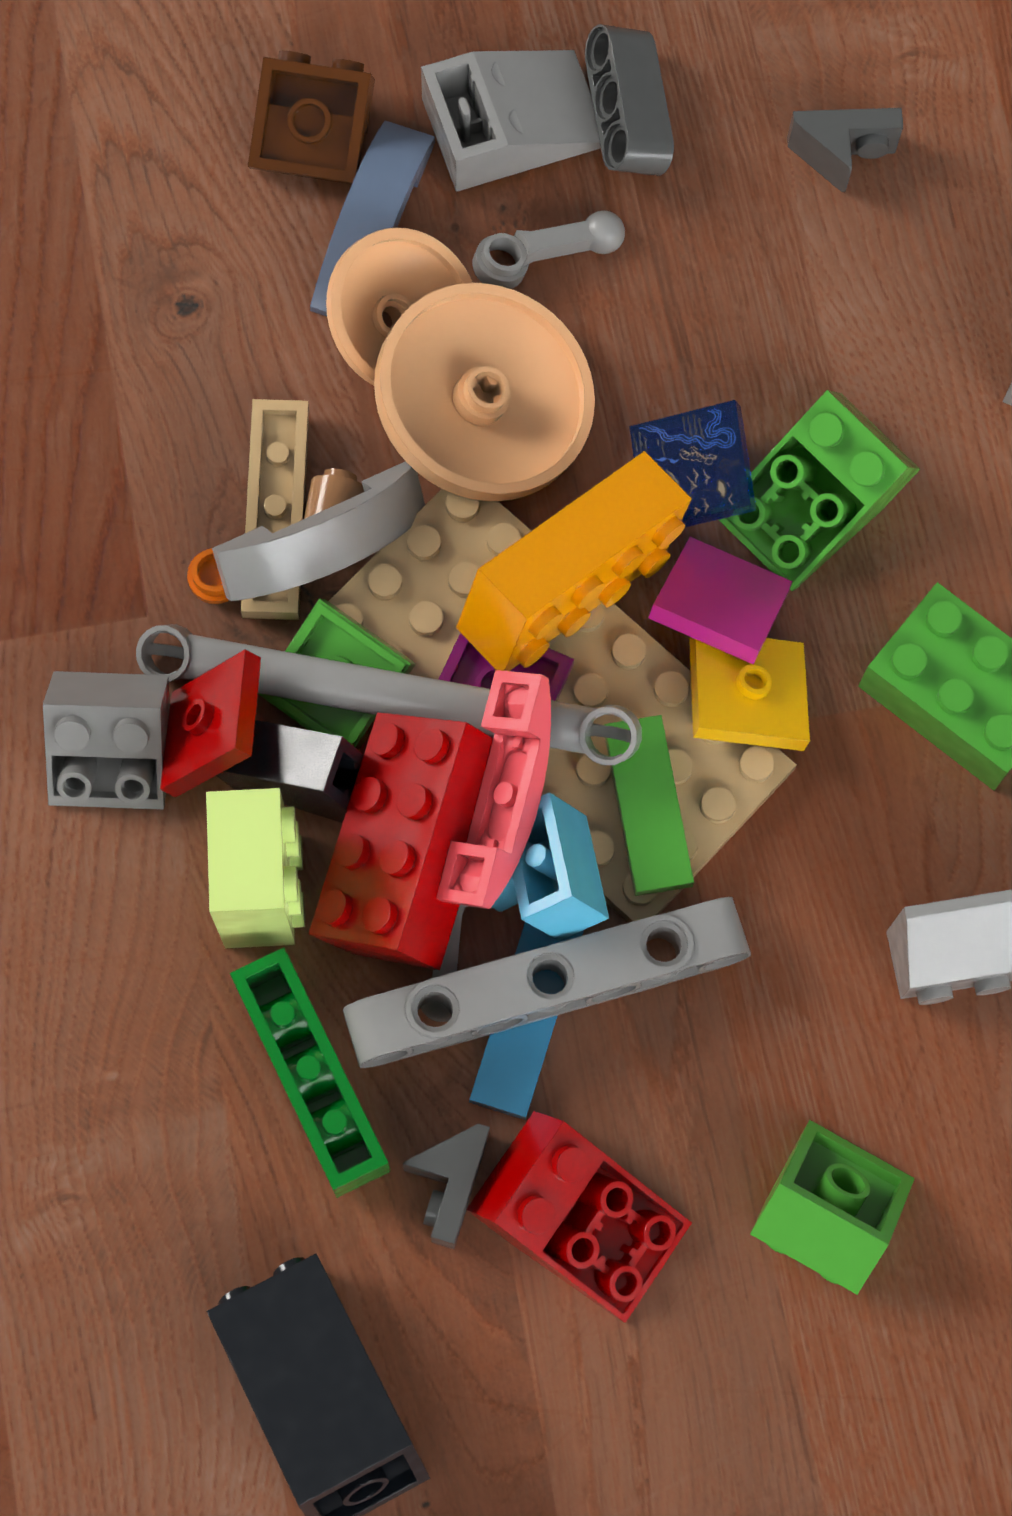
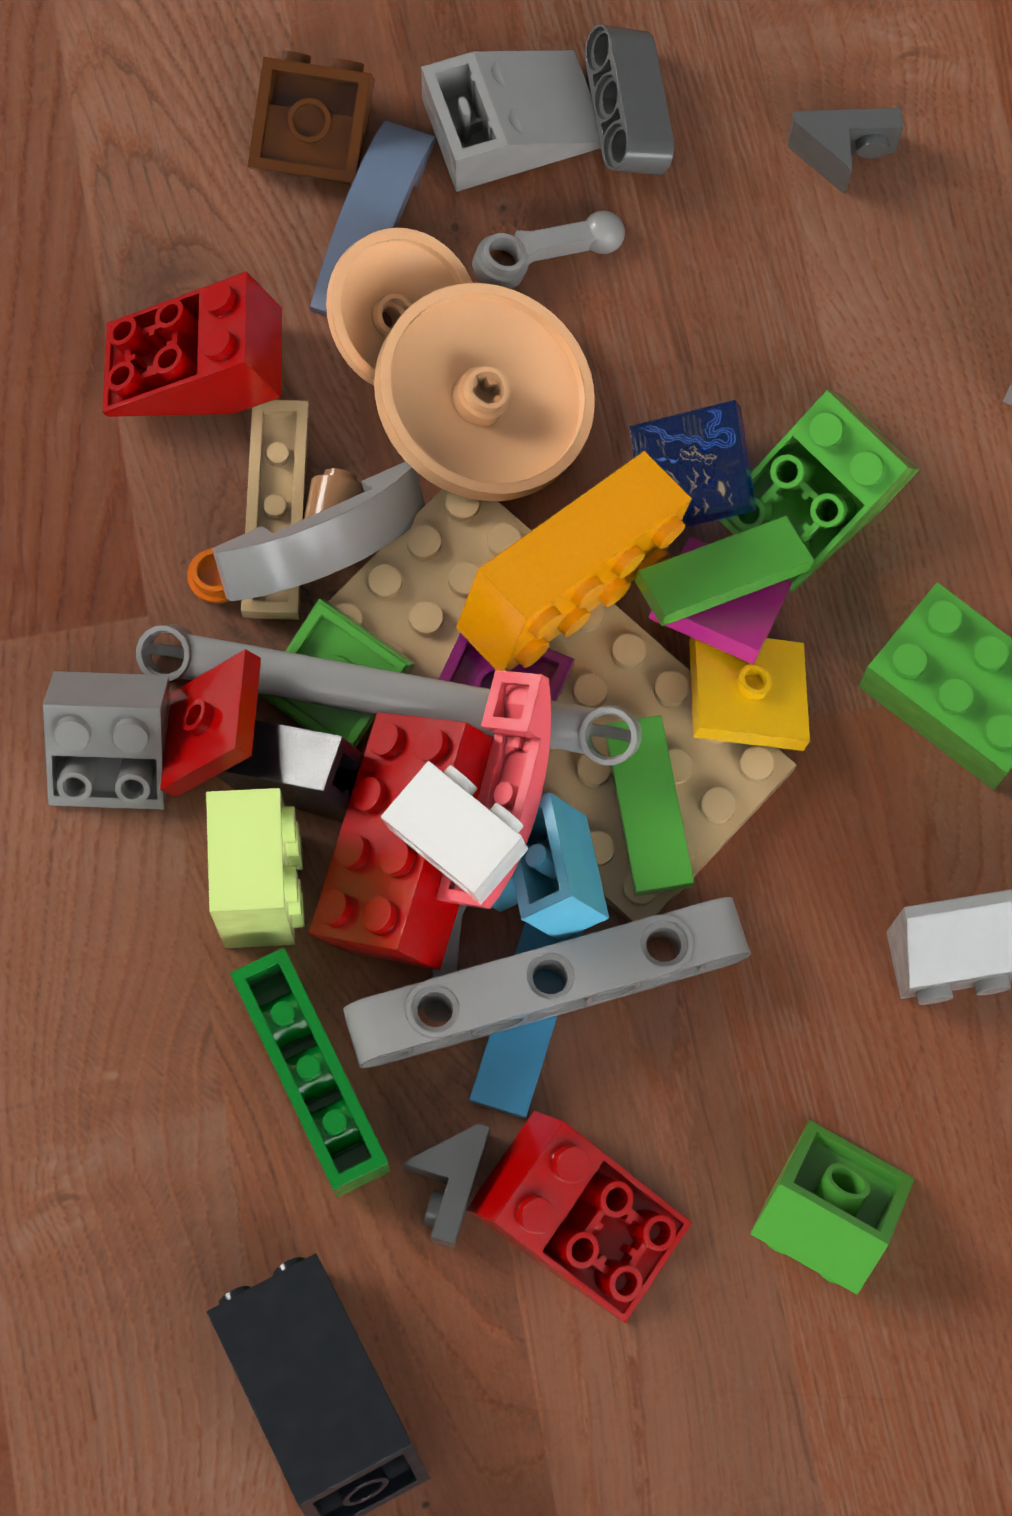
(196, 353): none -> red slope
(456, 831): none -> white brick
(723, 570): none -> bright green tile

